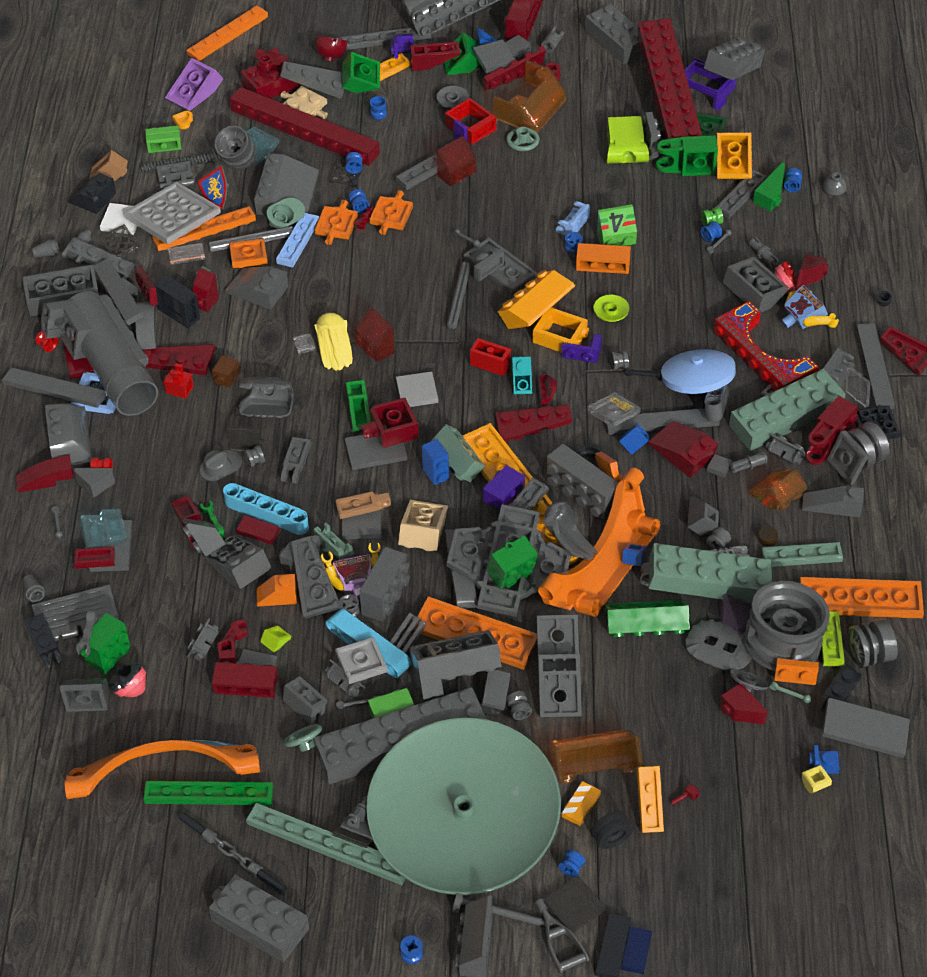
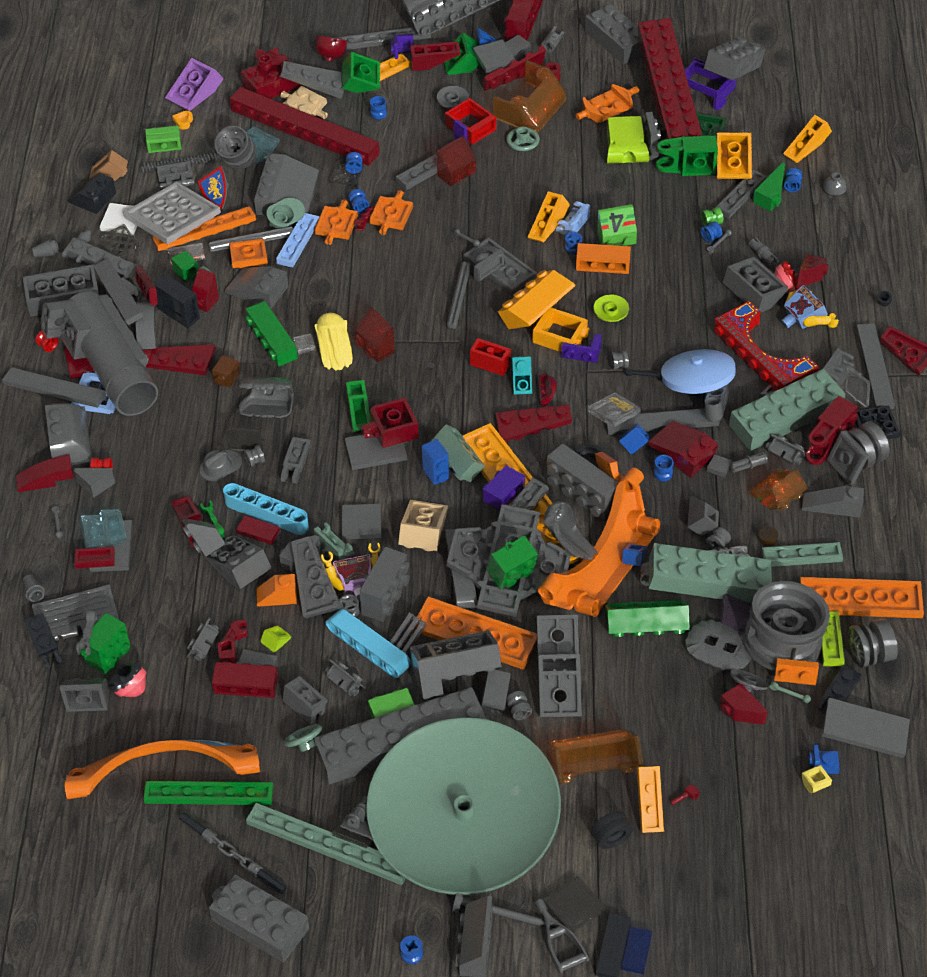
(178, 382): red brick -> none
(185, 266): none -> green brick
(227, 33): orange plate -> none
(271, 334): none -> green brick
(340, 705): dark grey hinge -> none
(361, 504): medium nougat hinge -> none
(361, 660): light grey tile -> none
(417, 389): light grey tile -> none
(551, 211): none -> light orange slope
(571, 863): blue wheel -> none
(581, 803): light orange tile -> none
(598, 107): none -> orange plate
(663, 468): none -> blue wheel
(808, 139): none -> light orange slope

